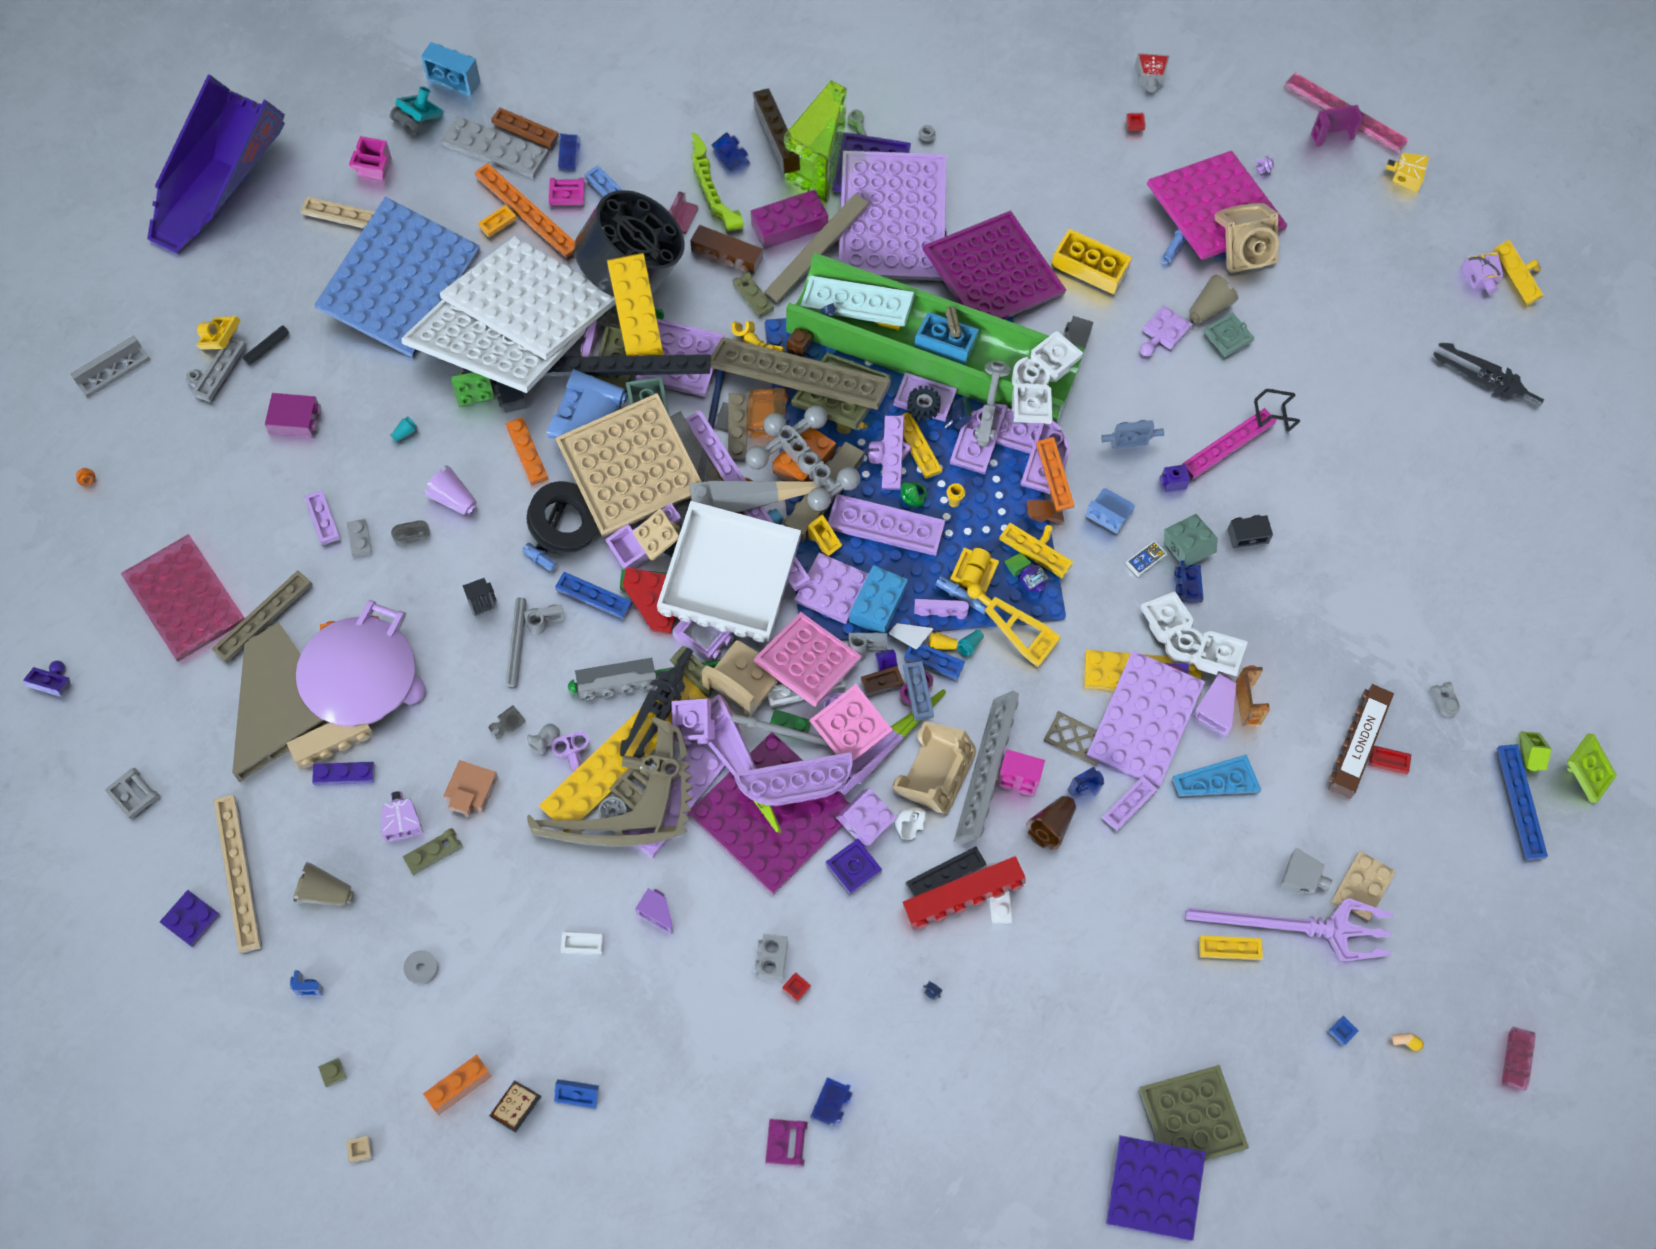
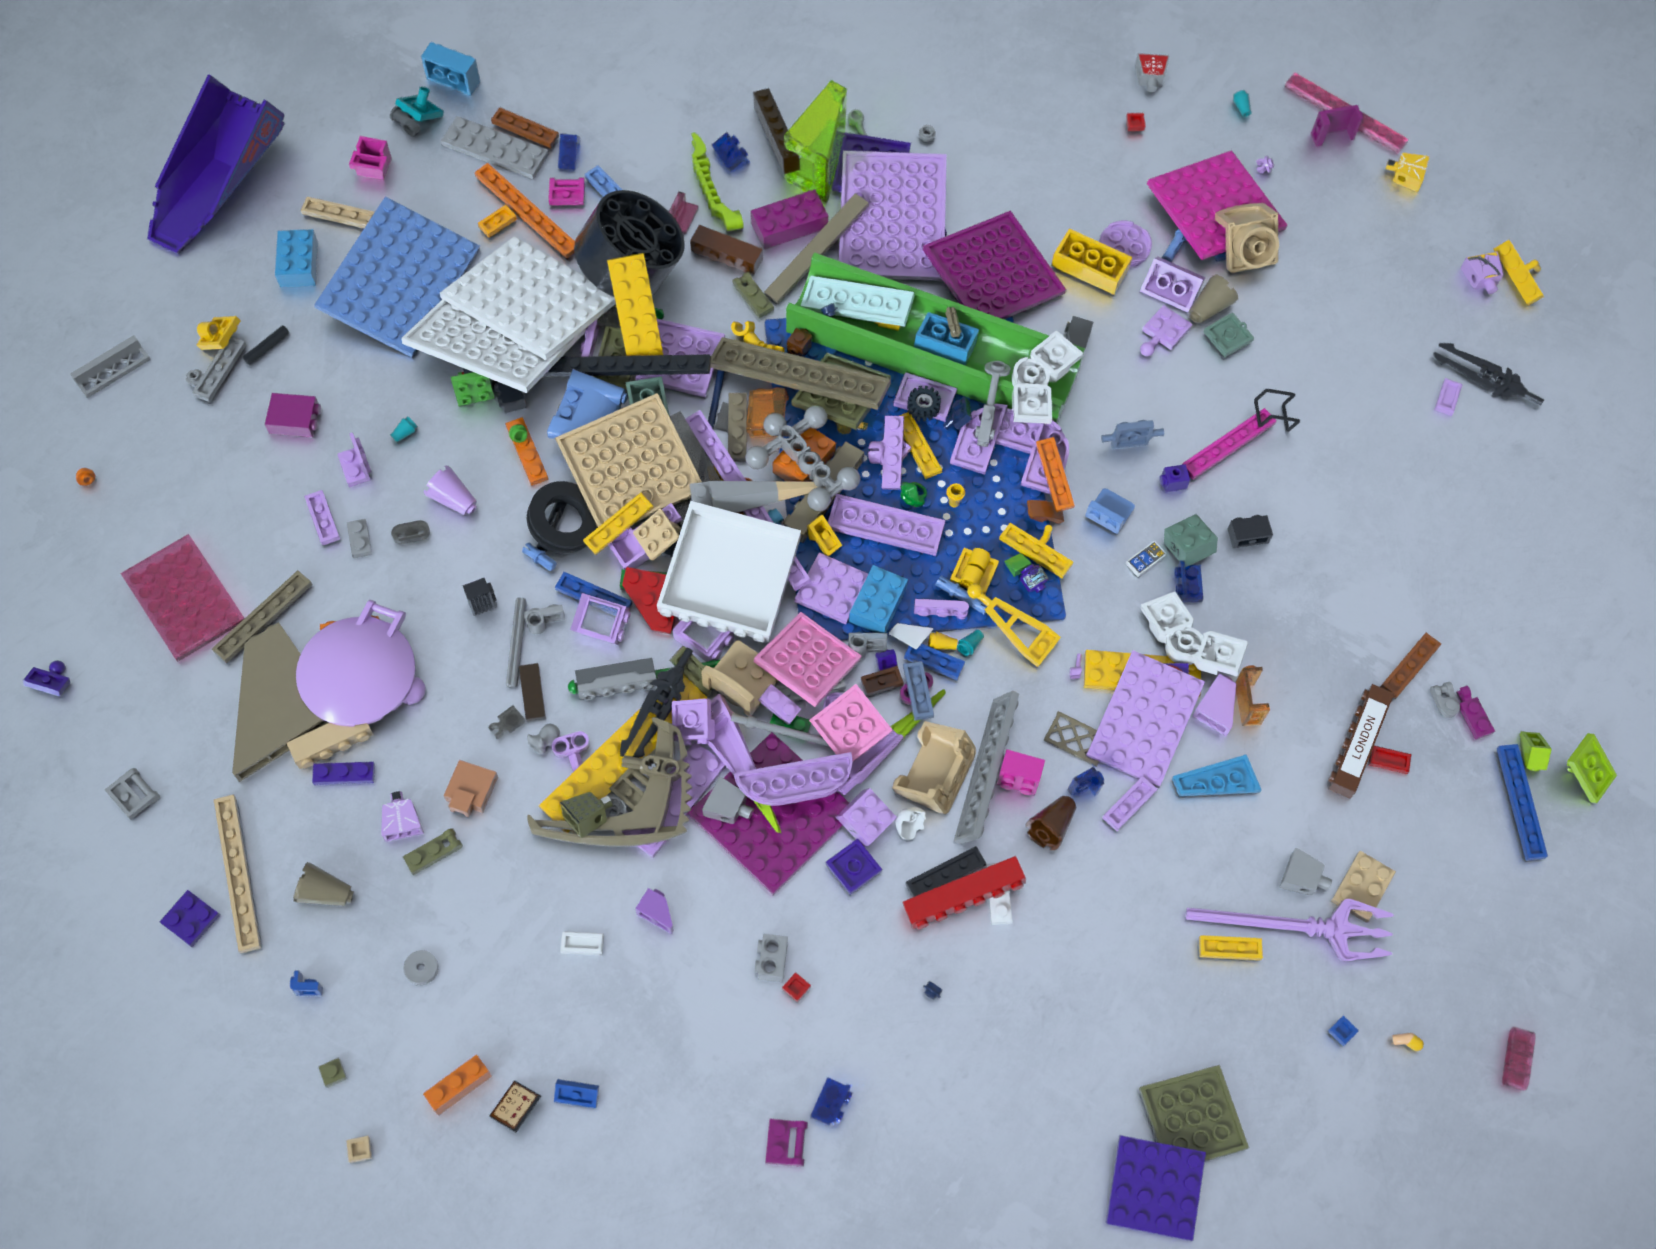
(296, 258): none -> dark azure brick
(355, 463): none -> lavender bracket
(518, 433): none -> bright green plate
(532, 692): none -> dark brown tile
(585, 812): none -> olive torso
(600, 619): none -> window
(618, 523): none -> yellow tile
(726, 803): none -> light grey torso
(779, 704): none -> lavender plate
(1075, 672): none -> lavender hand
(1128, 239): none -> lavender tile
(1172, 284): none -> lavender slope
(1242, 102): none -> teal cone
(1411, 665): none -> dark orange plate
(1448, 397): none -> lavender tile
(1474, 714): none -> magenta plate

